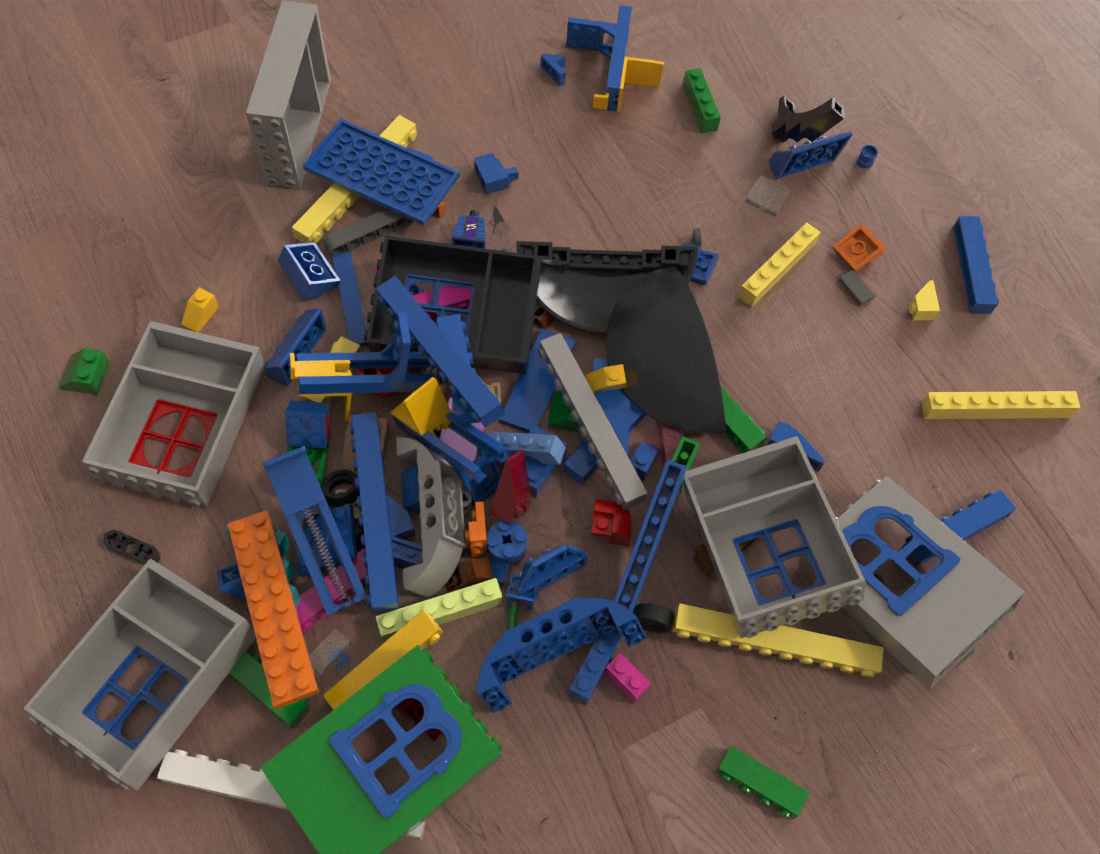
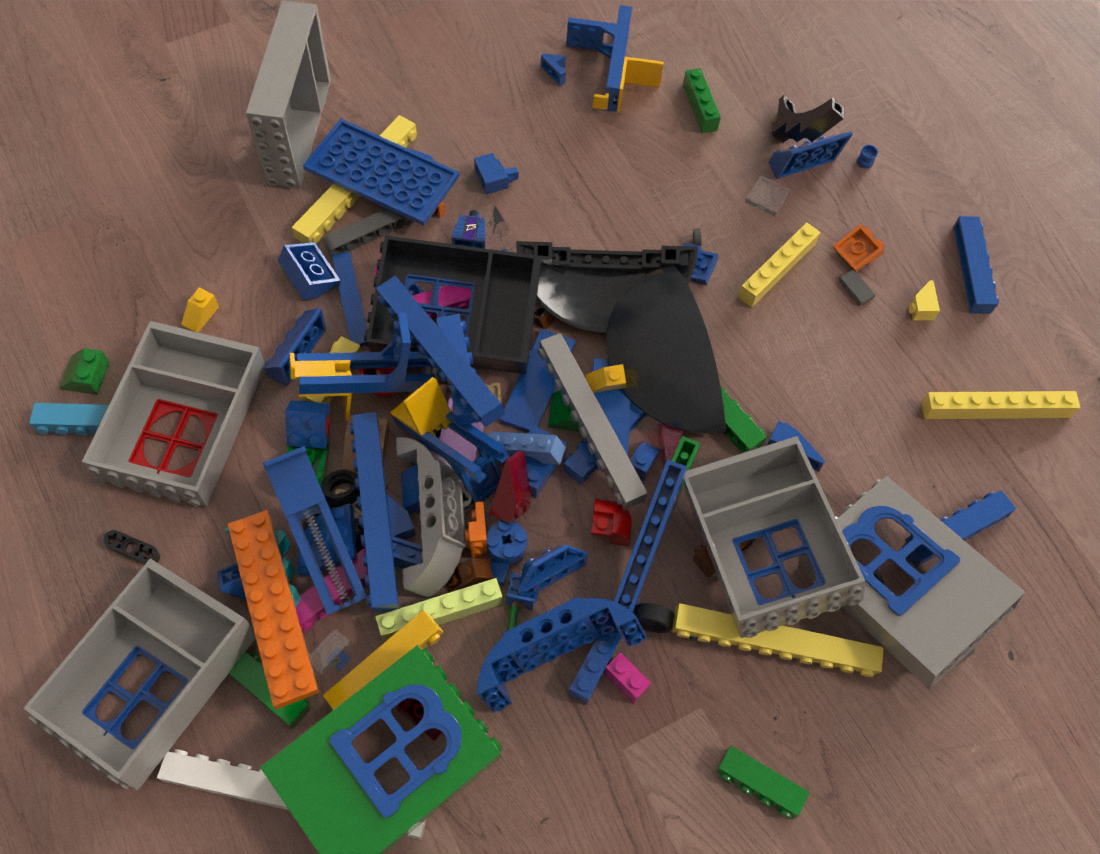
(67, 418): none -> dark azure brick

